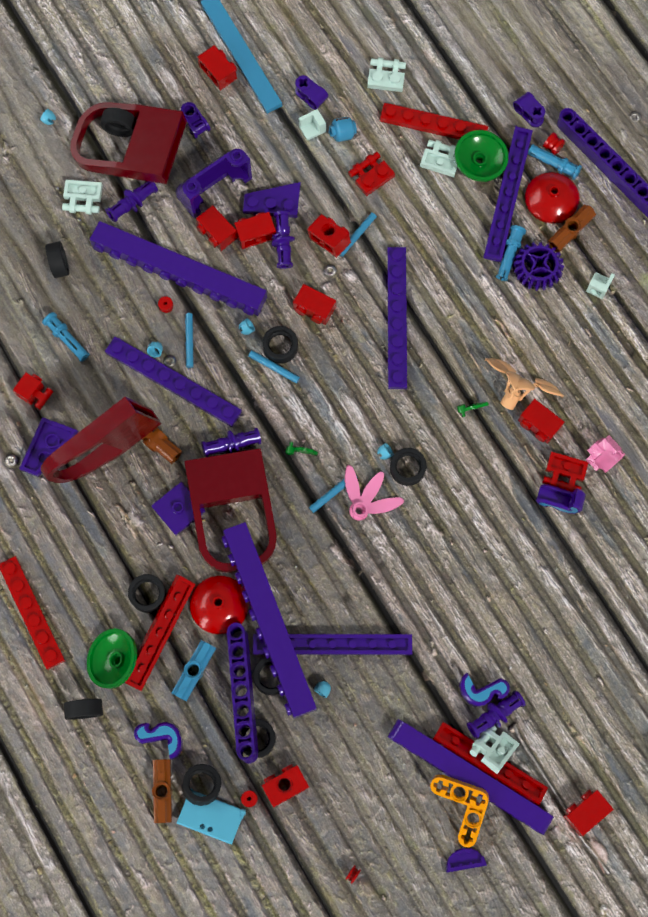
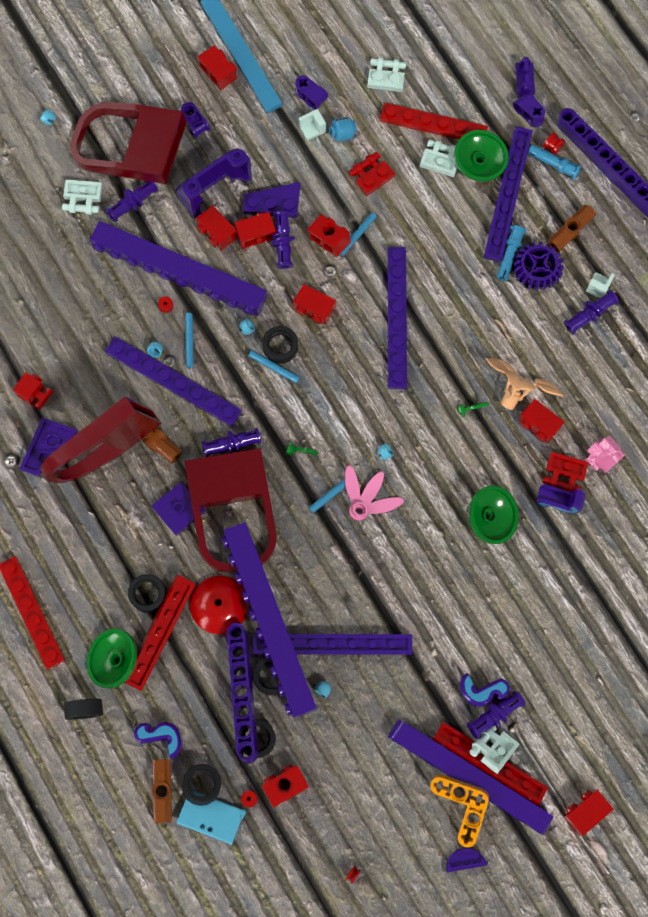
(57, 259): black tyre -> none
(61, 331): dark azure pin -> none
(118, 122): black tyre -> none
(187, 682): dark azure piece -> none
(411, 480): black tyre -> none
(500, 512): none -> green dish
(525, 76): none -> dark purple hinge
(549, 206): red dish -> none
(591, 311): none -> dark purple piece

